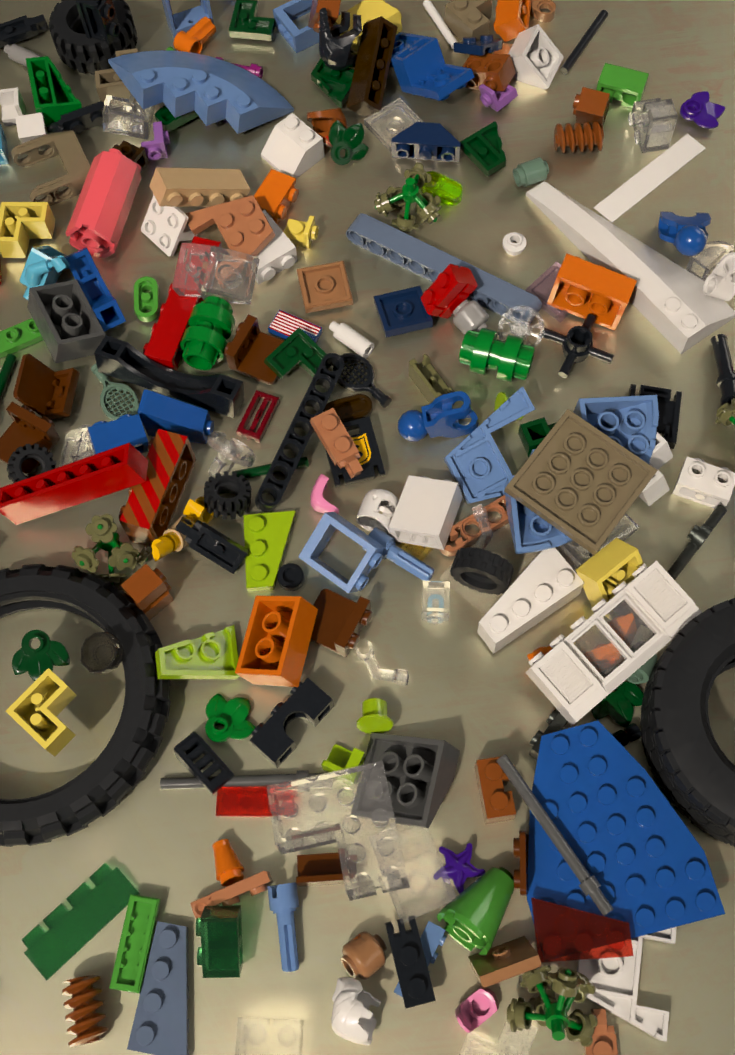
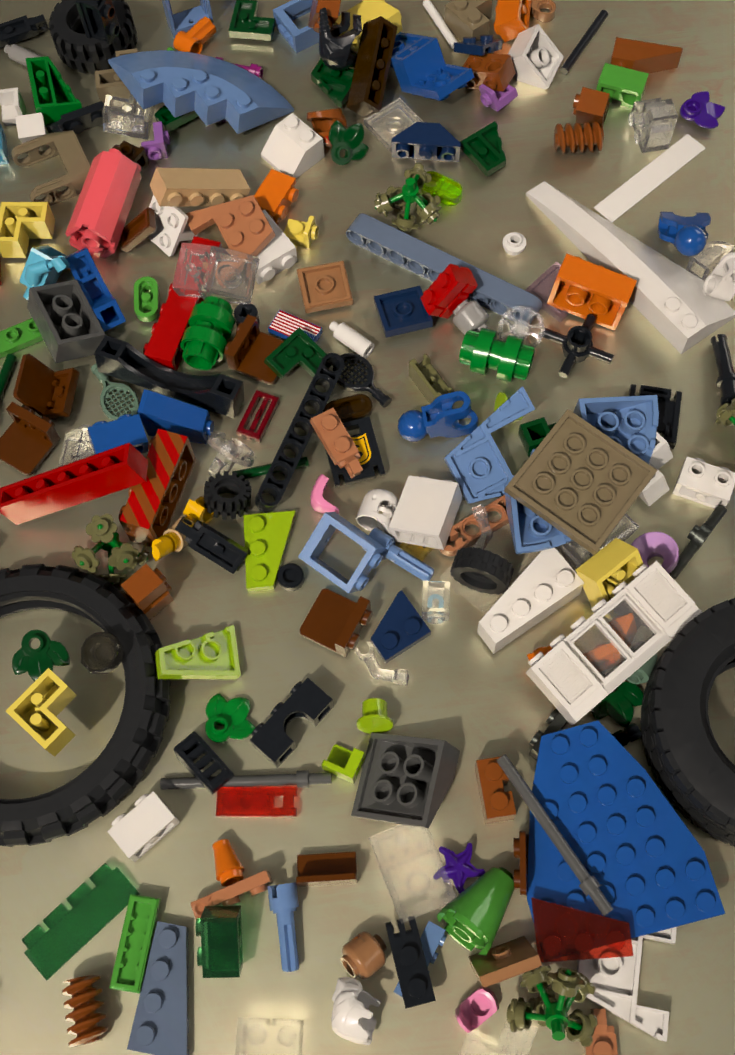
(27, 452): black tyre -> none
(138, 229): none -> reddish brown tile
(143, 826): none -> white brick
(242, 310): none -> black wheel
(276, 641): orange brick -> none
(348, 809): clear piece -> none
(399, 629): none -> dark blue wing
(531, 172): sand green brick -> none
(645, 56): none -> dark orange slope
(660, 545): none -> lavender piece

